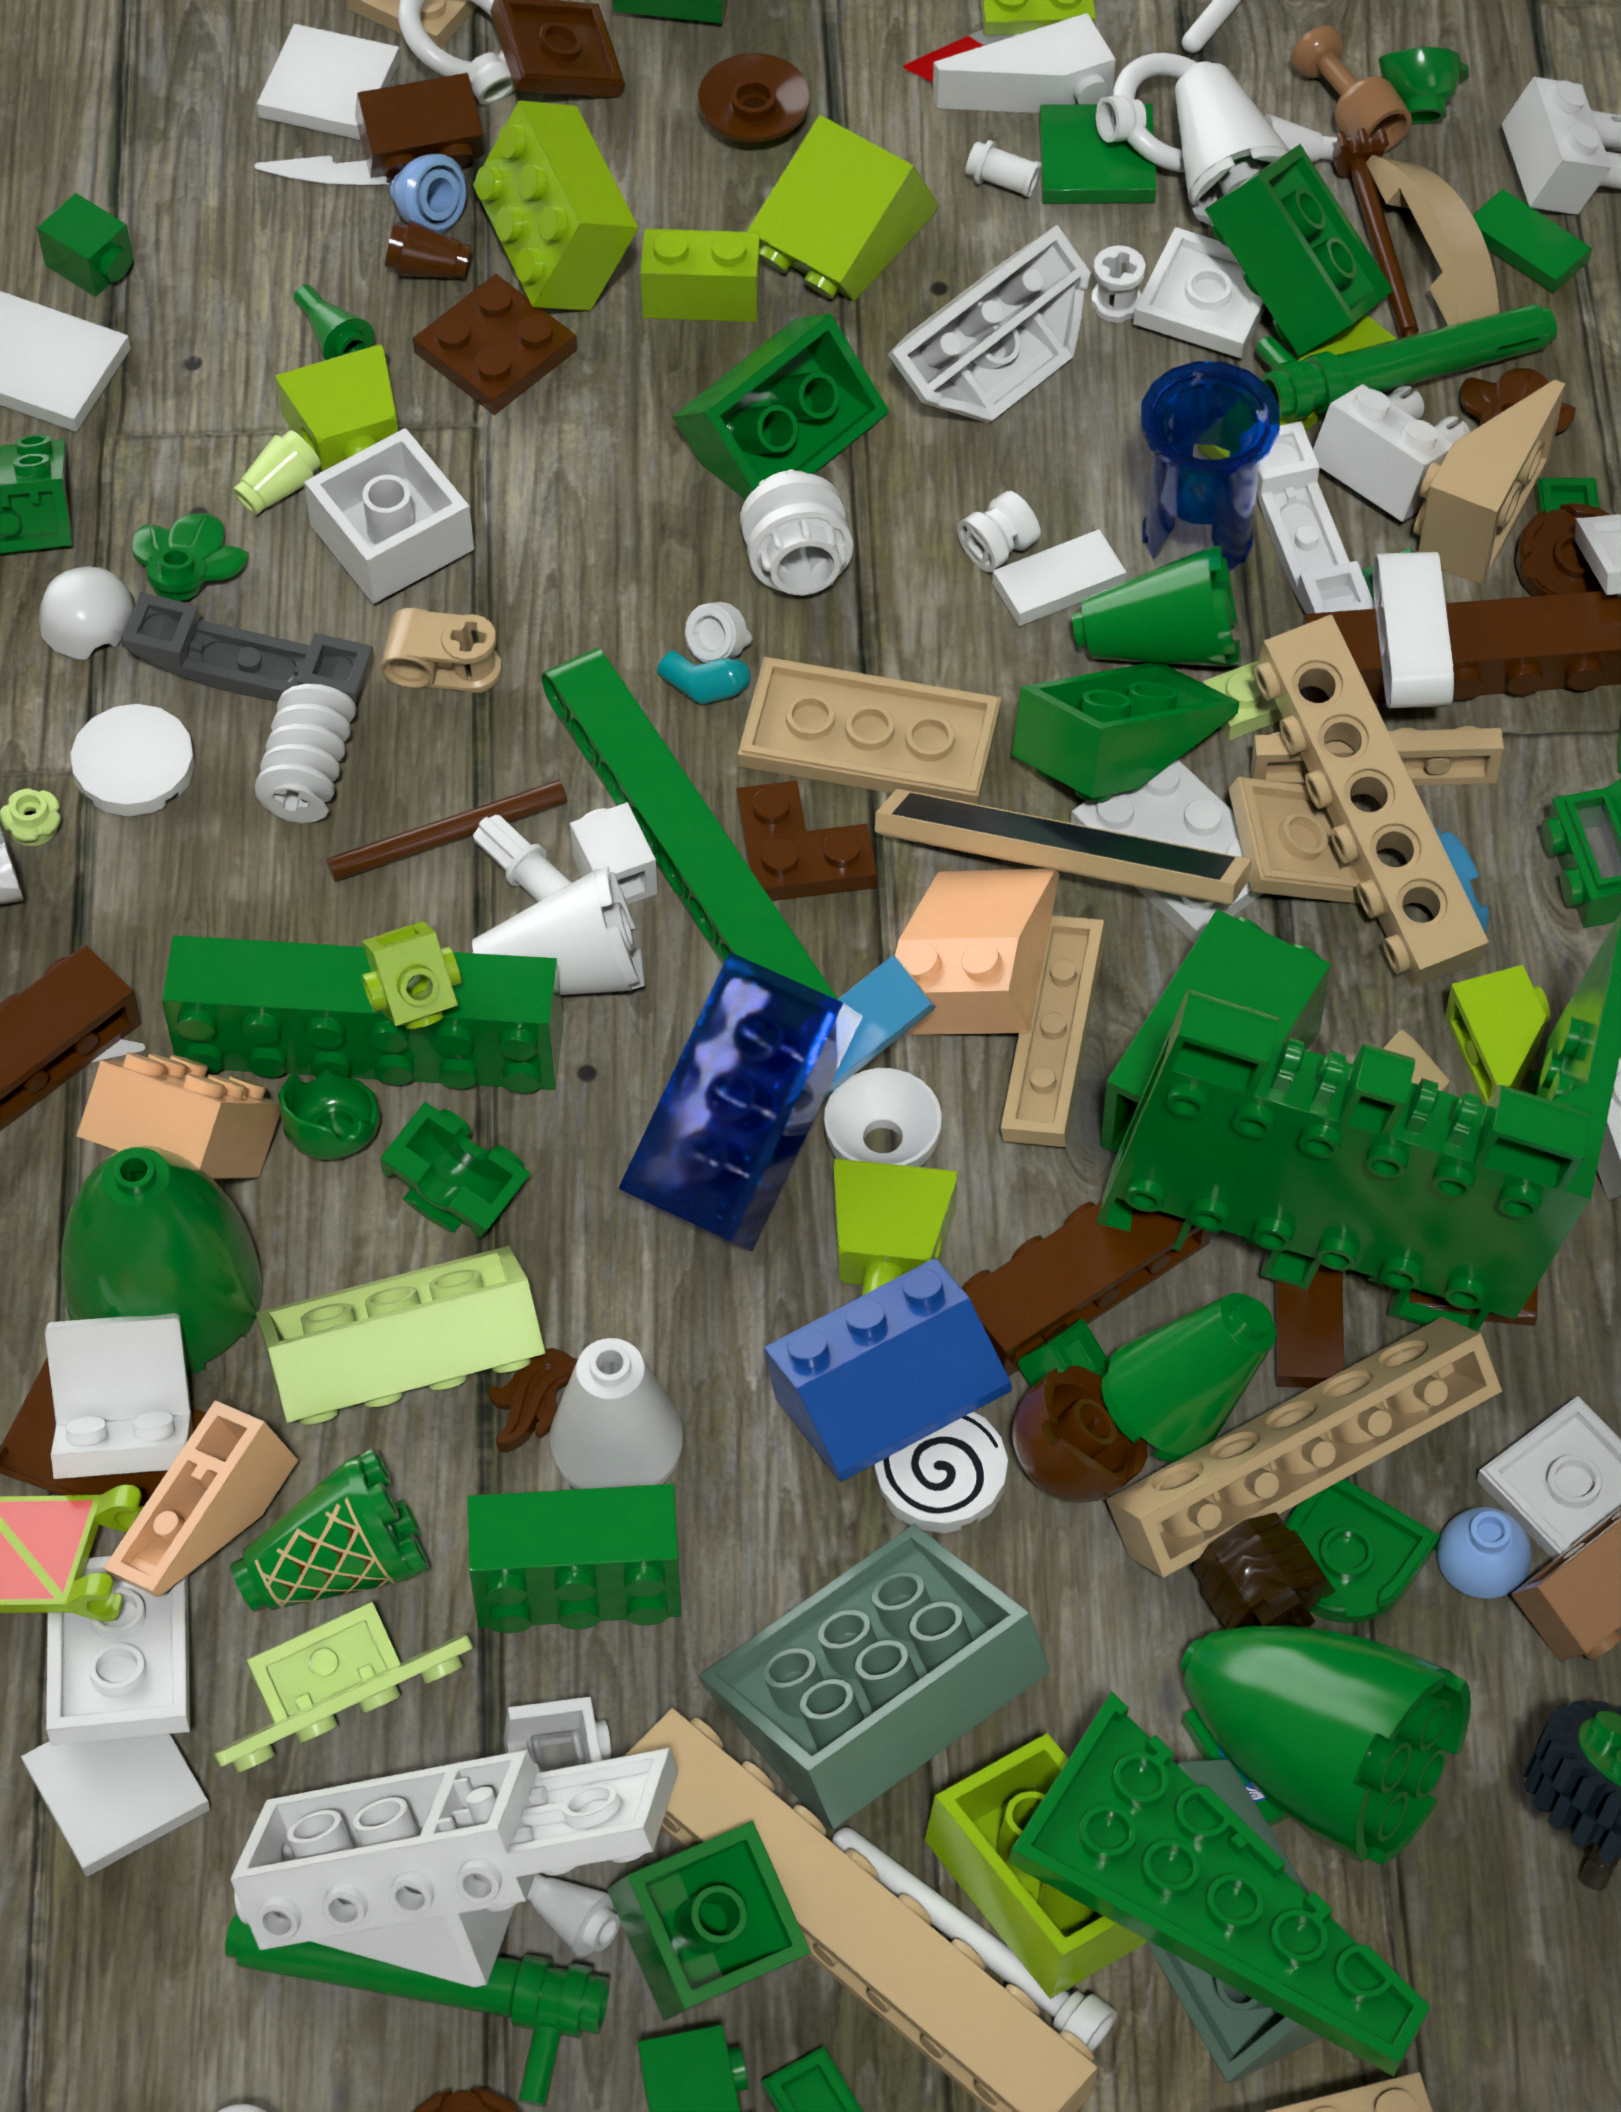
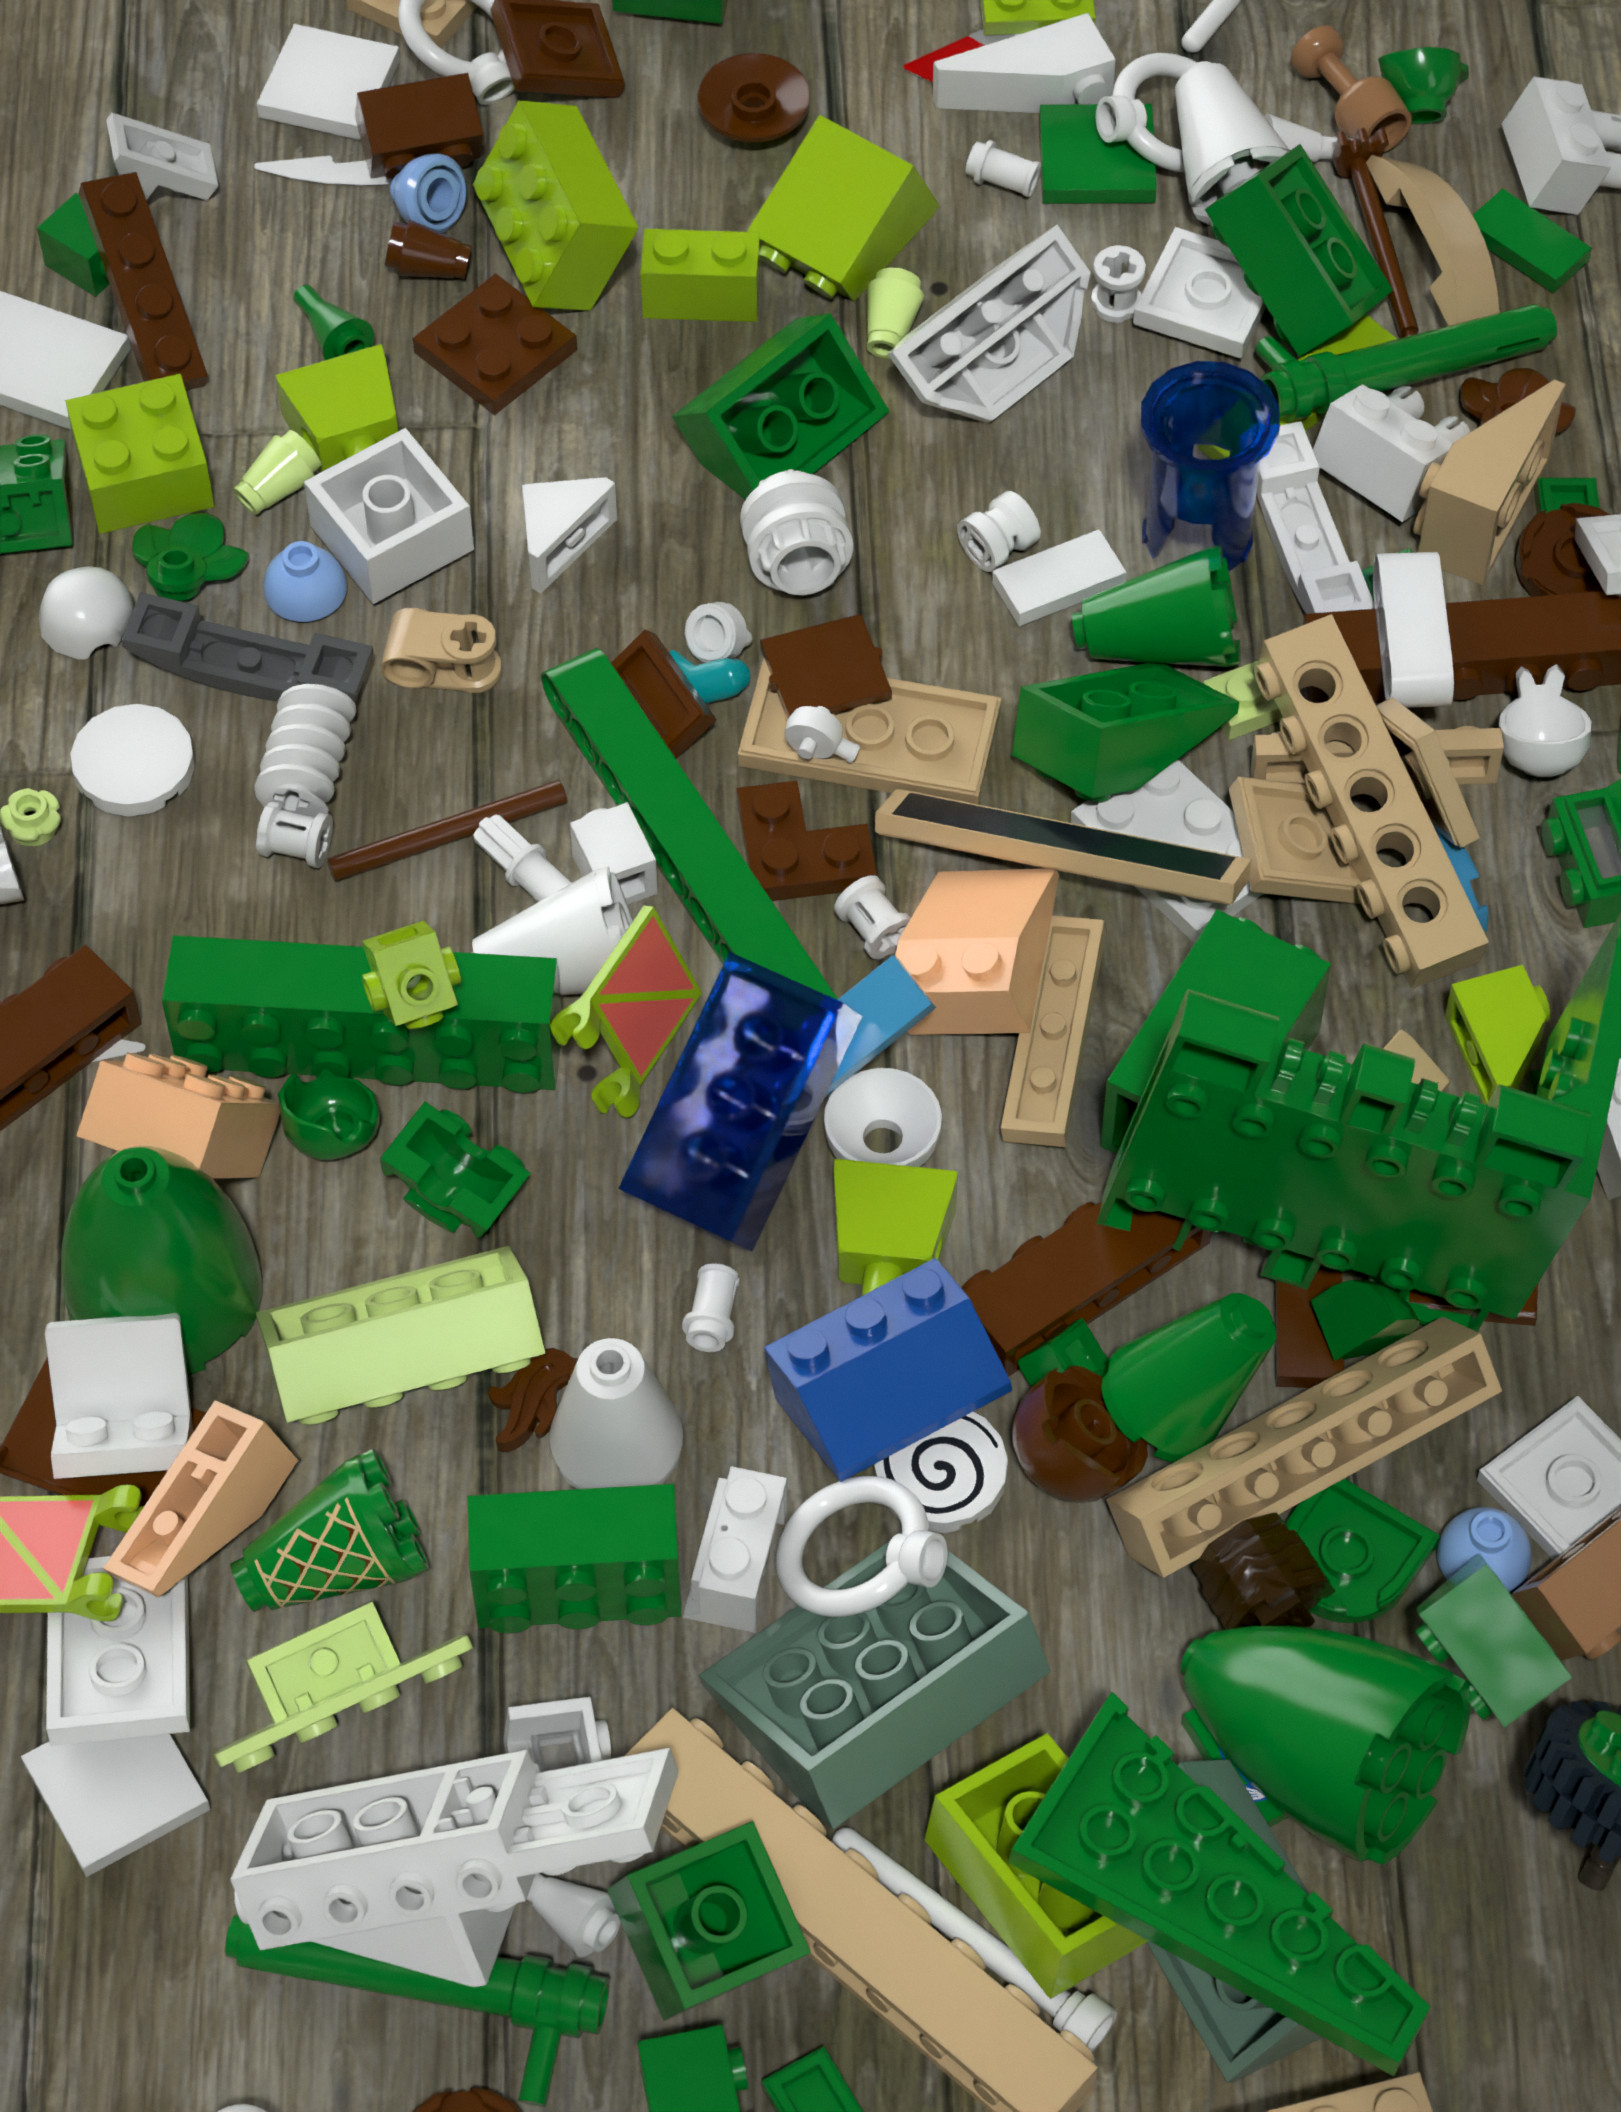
(140, 453): none -> lime brick
(141, 279): none -> reddish brown plate
(162, 157): none -> white slope
(294, 834): none -> white bush
(304, 583): none -> light blue brick
(564, 523): none -> white slope
(635, 1006): none -> flag
(663, 692): none -> reddish brown tile
(709, 1322): none -> white pin
(736, 1549): none -> white window
(818, 734): none -> white piece
(826, 666): none -> reddish brown piece
(872, 917): none -> white bush
(891, 308): none -> yellowish green cone
(911, 1557): none -> white piece
(1362, 1318): none -> green brick
(1429, 772): none -> tan tile
(1491, 1643): none -> green slope
(1542, 729): none -> white piece

